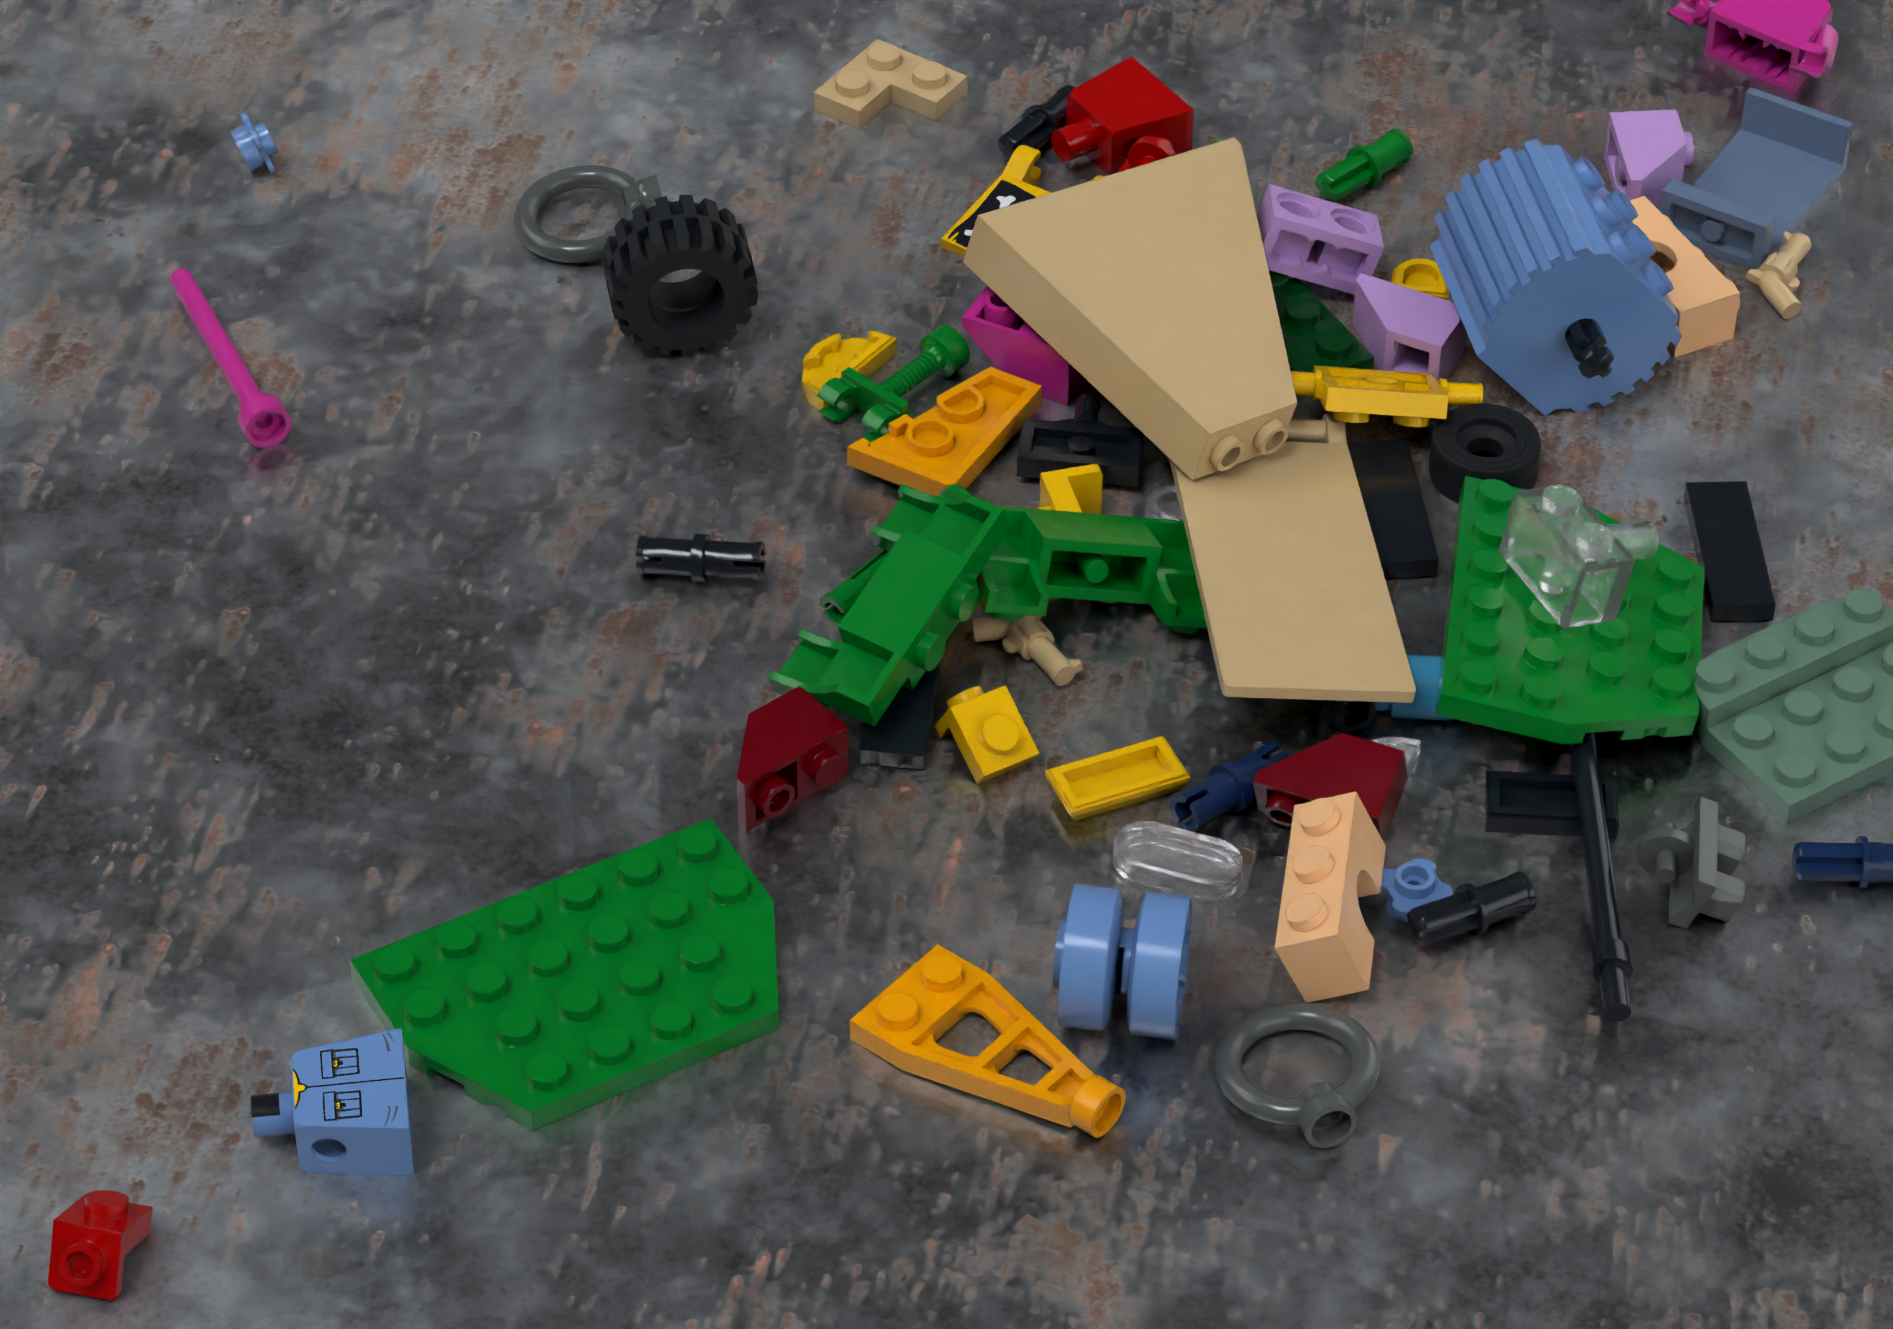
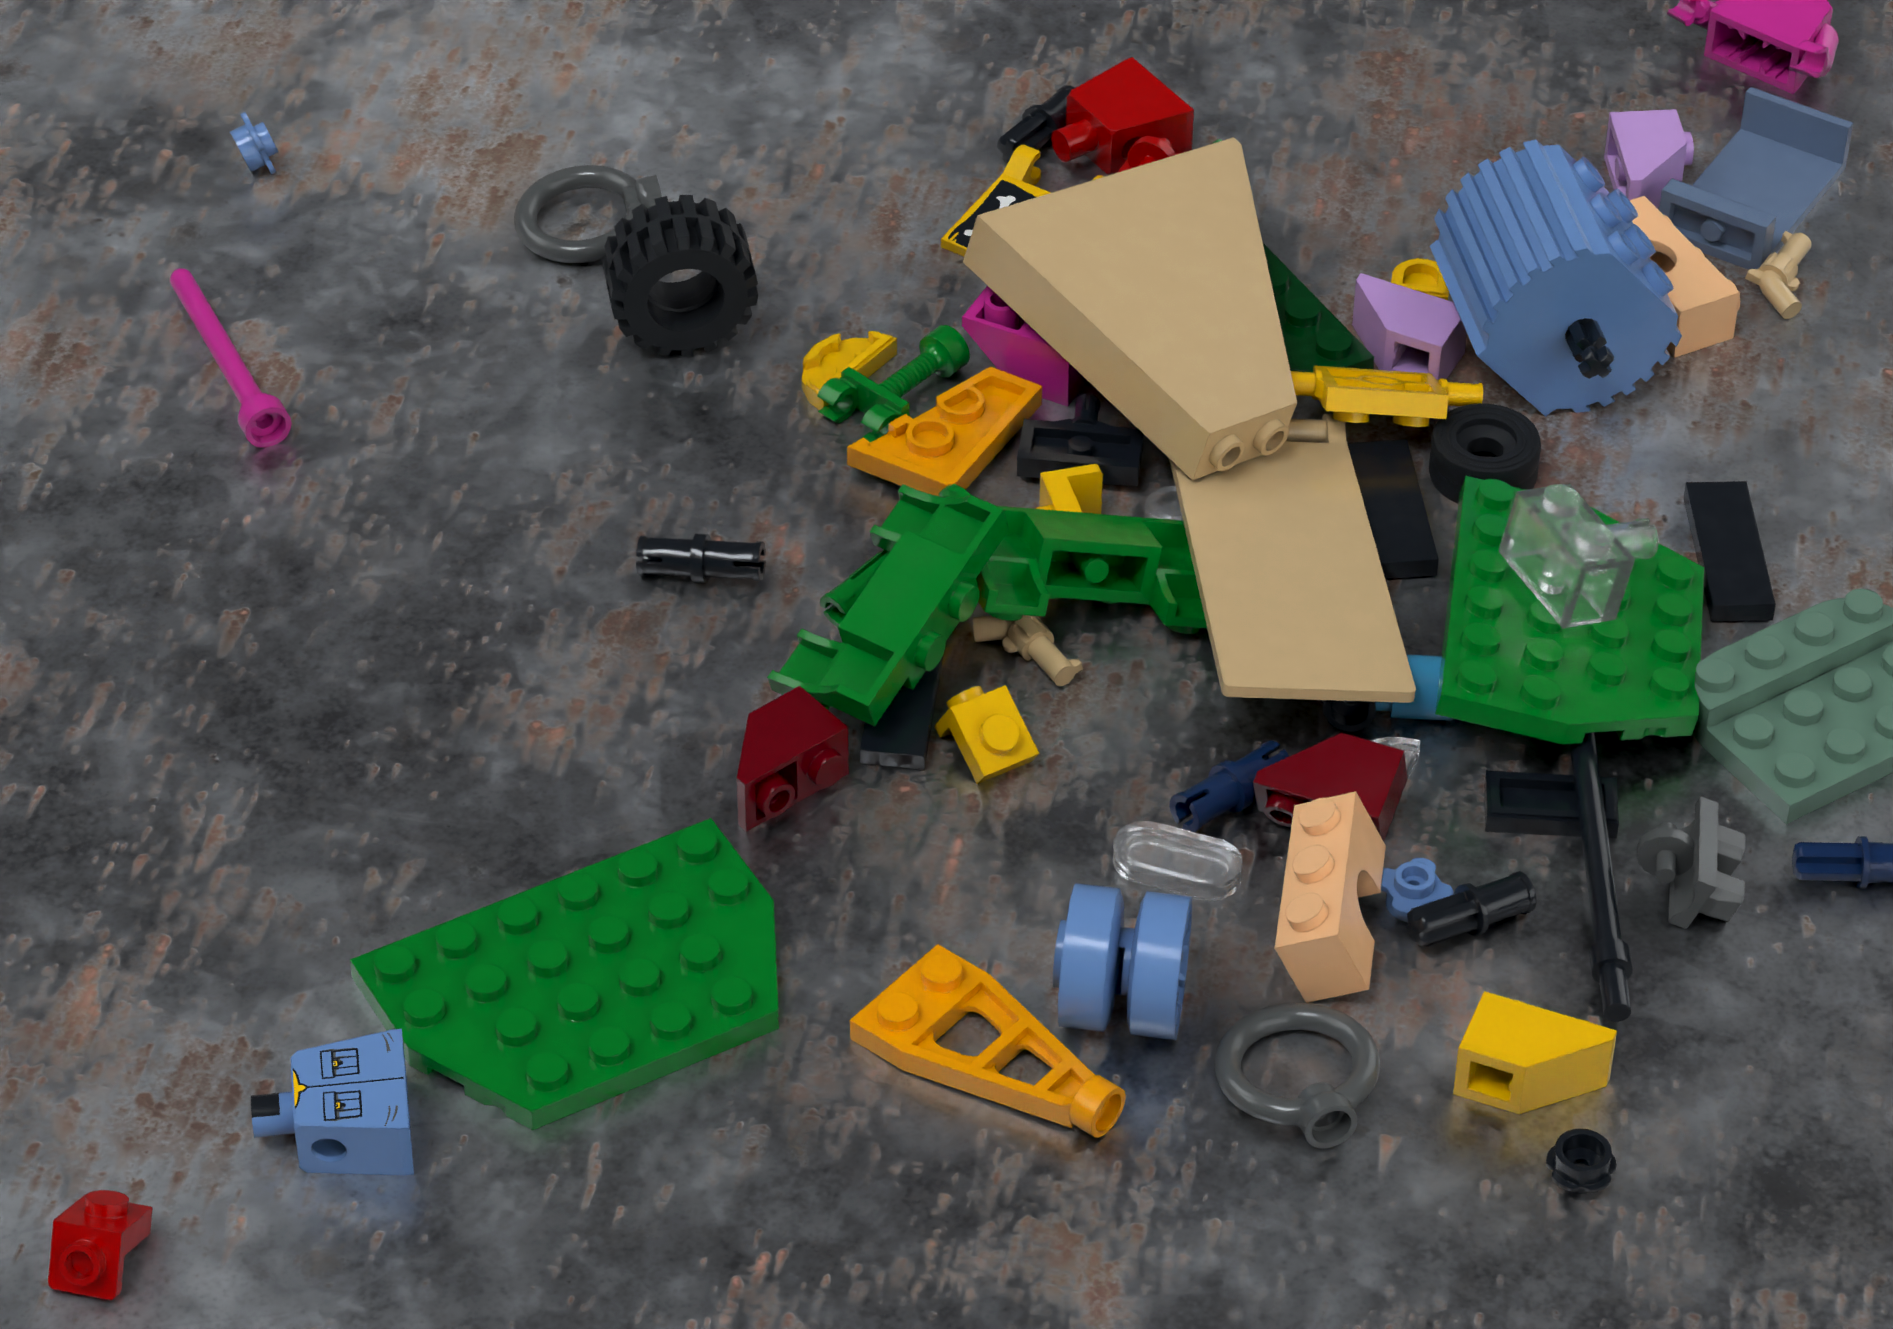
(889, 75): tan plate -> none
(1118, 778): yellow tile -> none
(1318, 239): lavender brick -> none
(1364, 166): green axle -> none
(1530, 1056): none -> yellow slope
(1581, 1161): none -> black plate

